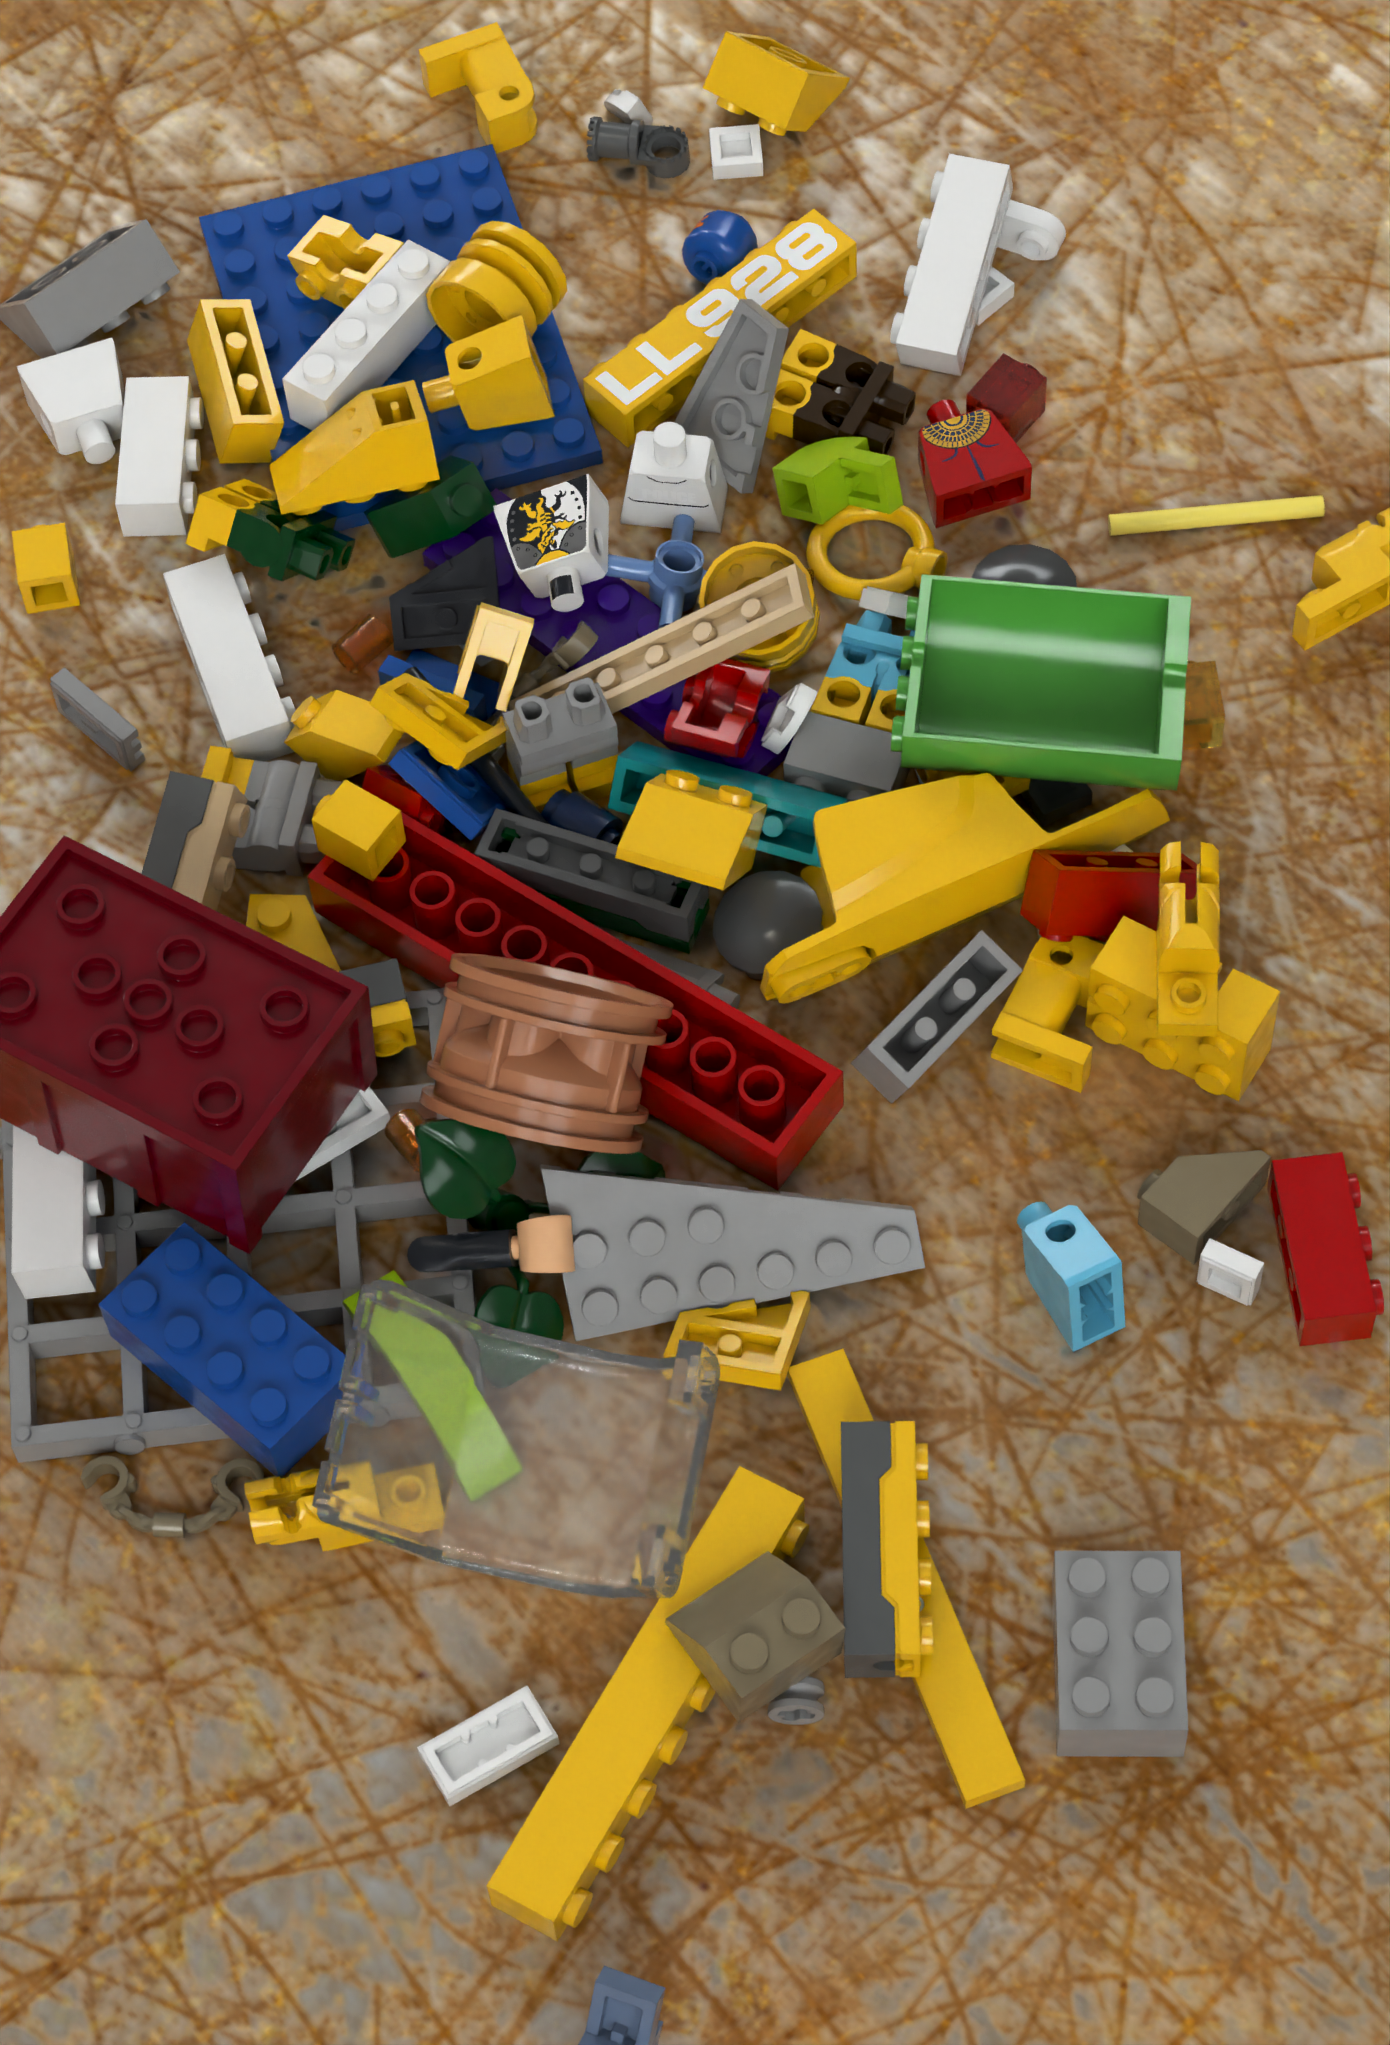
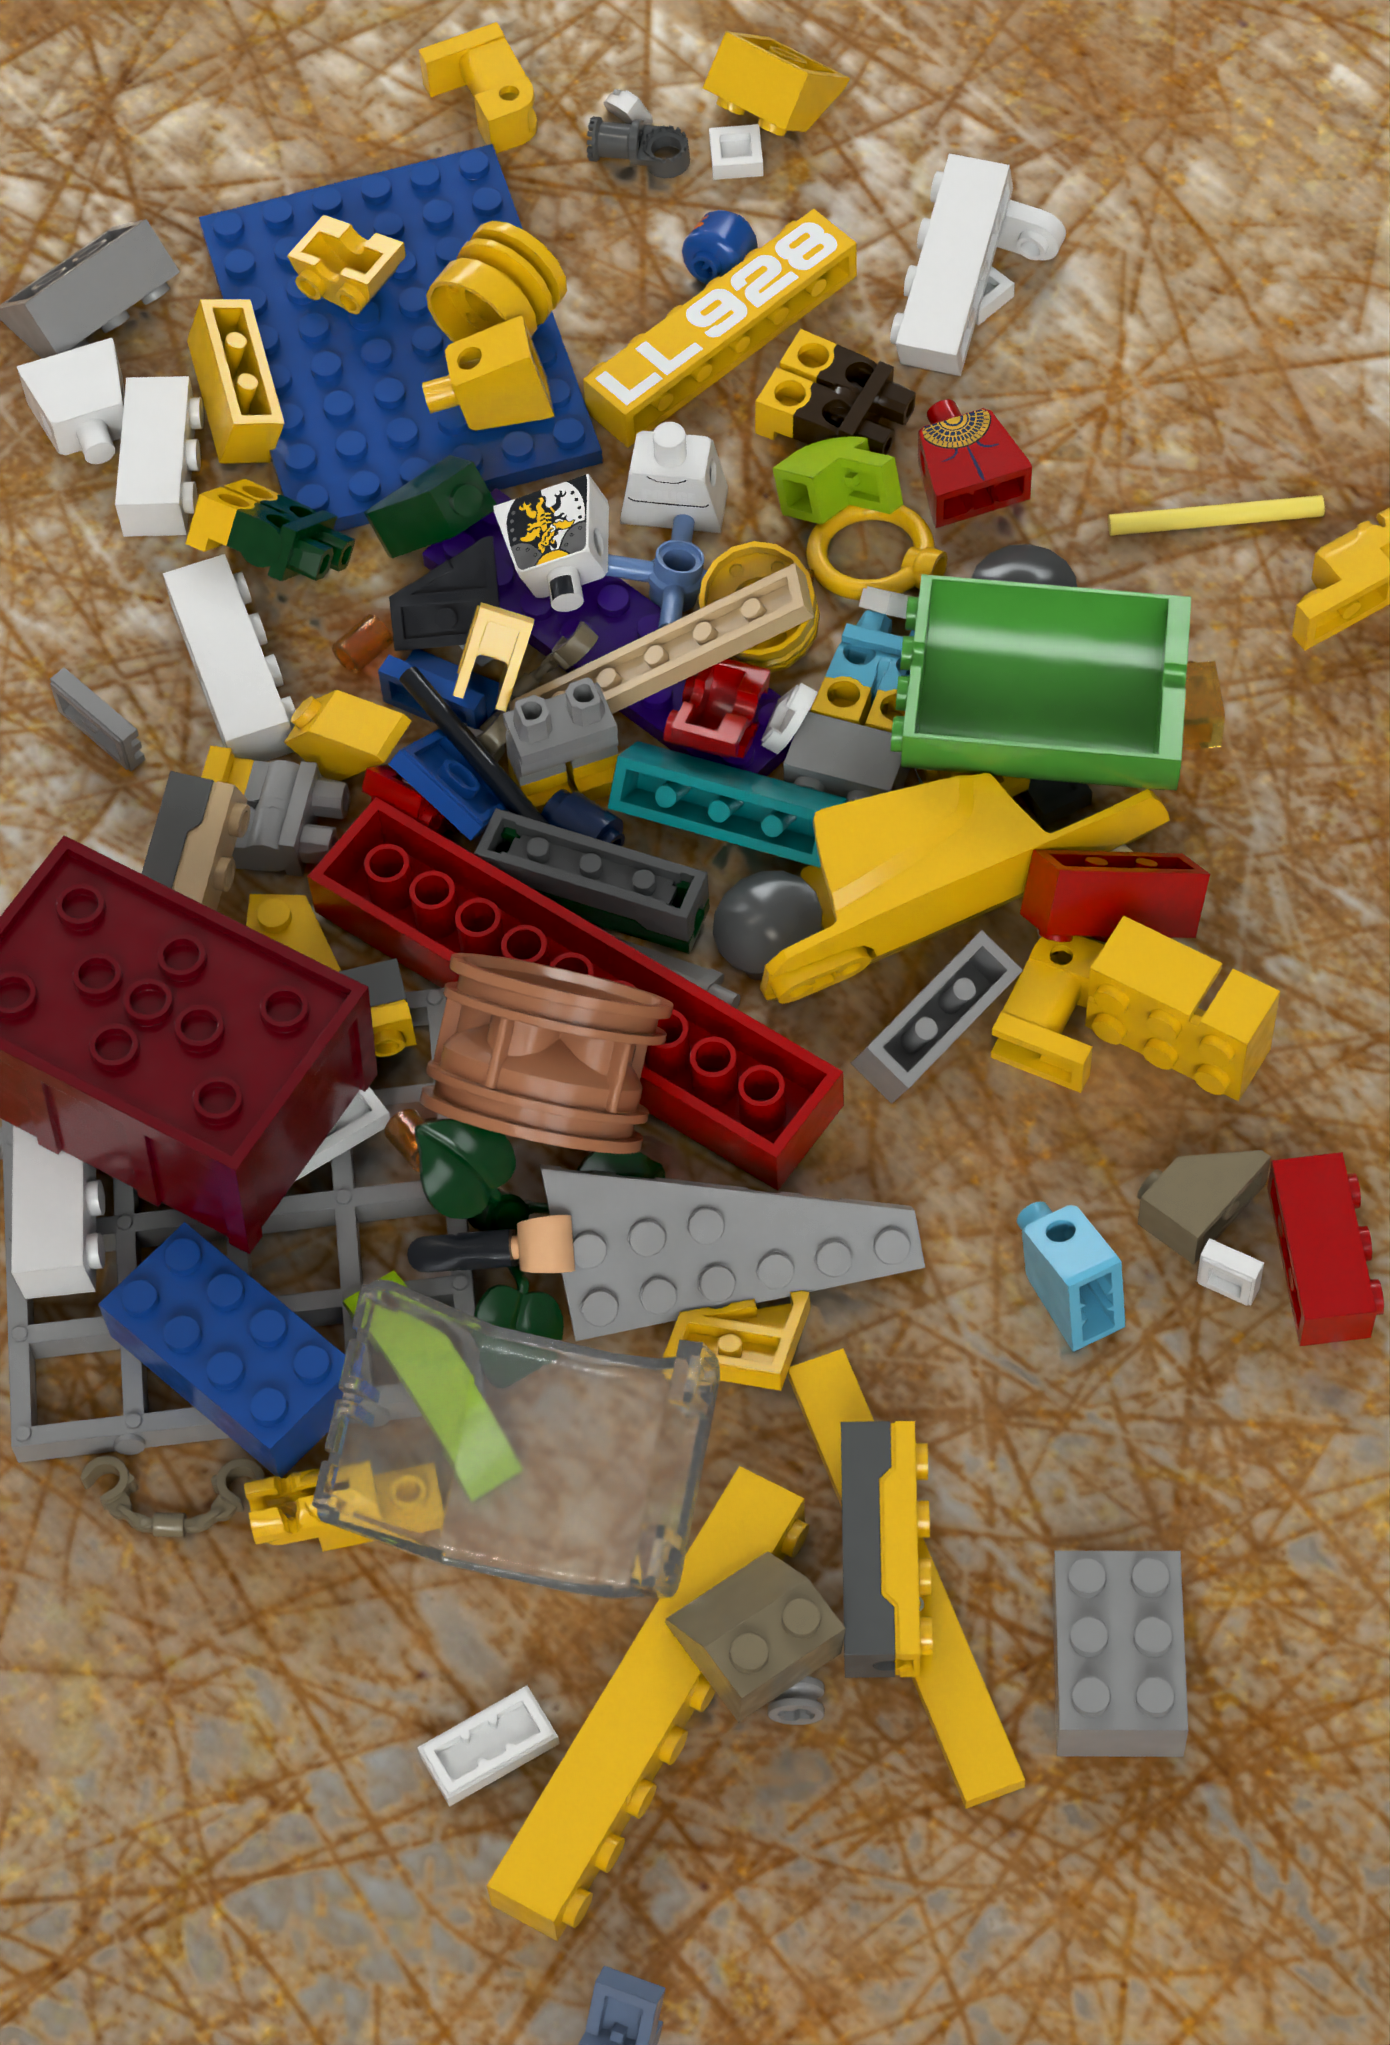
(45, 568): yellow brick -> none
(358, 829): yellow brick -> none
(361, 450): yellow slope -> none
(366, 338): white brick -> none
(437, 720): yellow wing -> none
(693, 830): yellow slope -> none
(737, 392): light grey wing -> none
(1012, 393): clear red brick -> none
(1188, 946): yellow plate -> none

